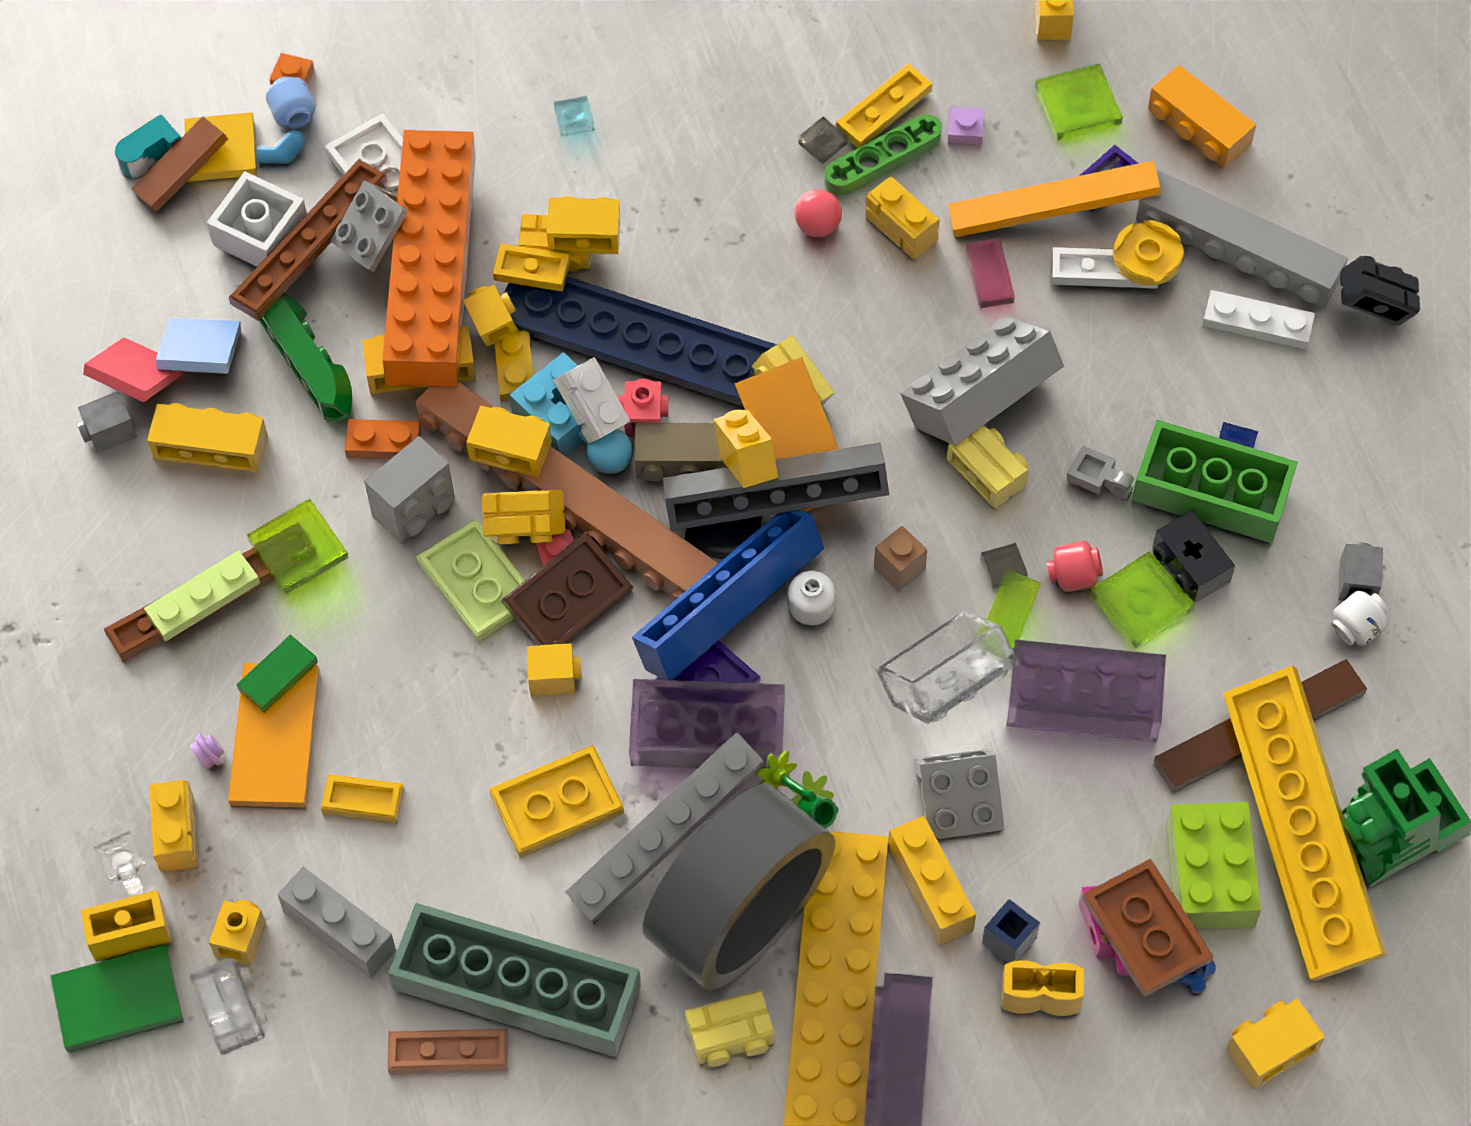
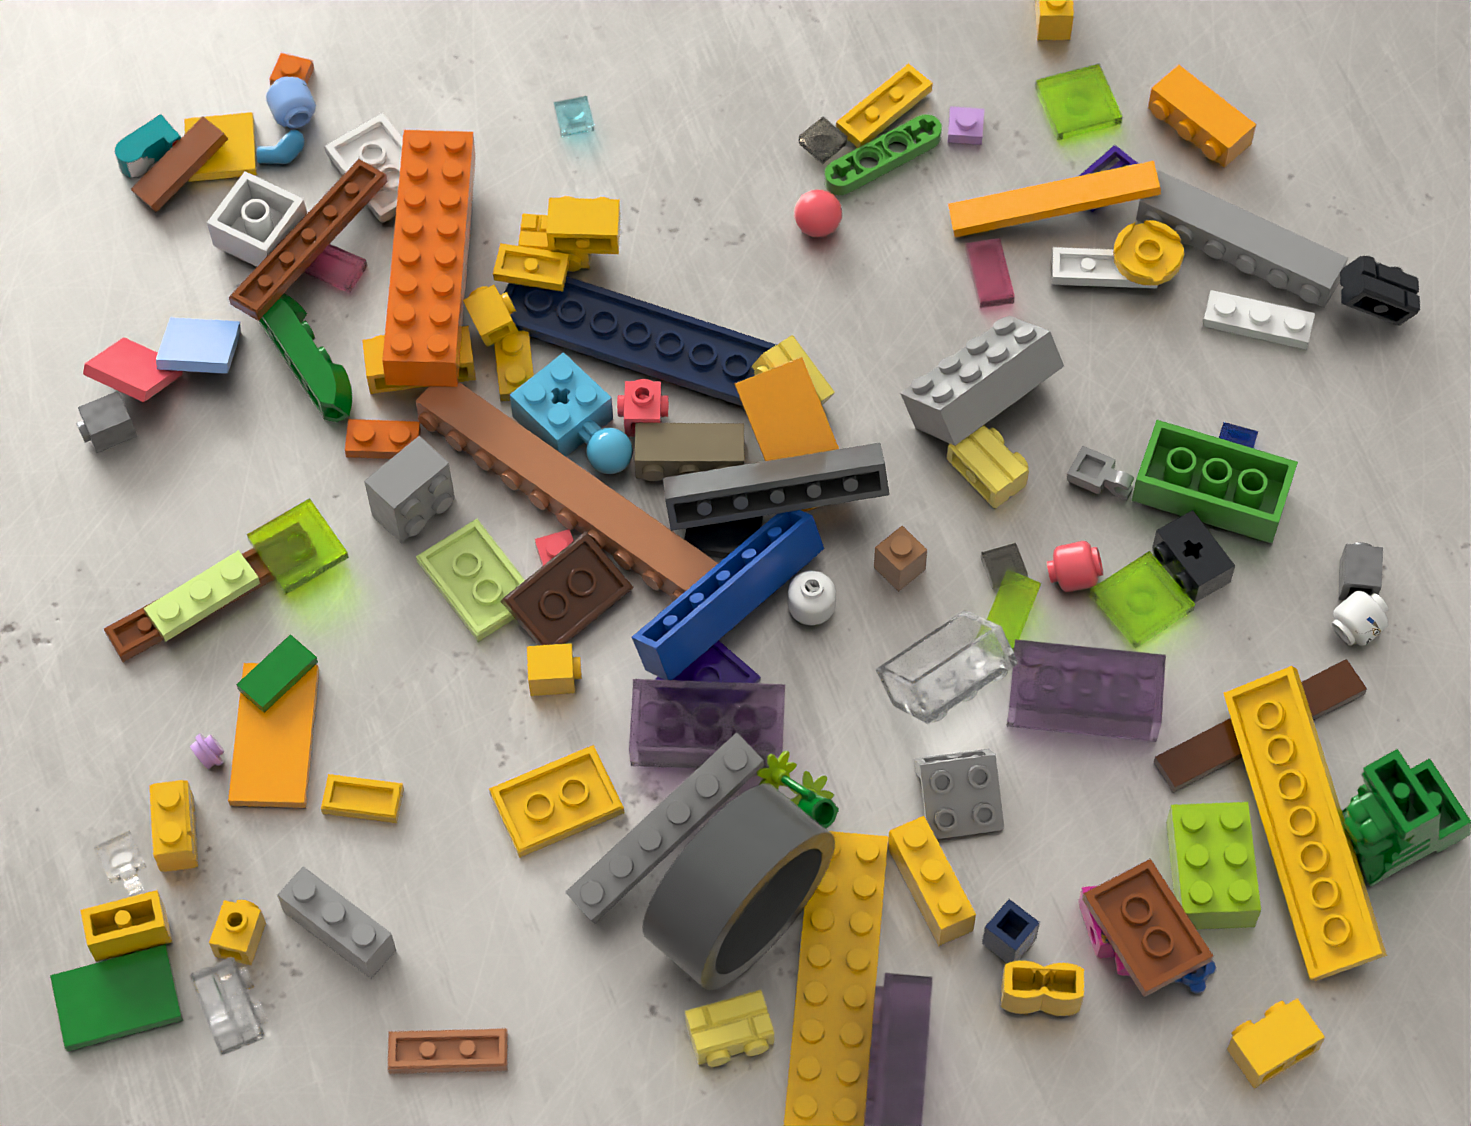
(207, 437): yellow brick -> none
(337, 267): none -> clear pink tile
(369, 225): light grey bracket -> none
(509, 441): yellow brick -> none
(515, 979): sand green brick -> none
(523, 514): yellow brick -> none
(591, 400): white brick -> none
(745, 448): yellow brick -> none
(902, 218): yellow brick -> none

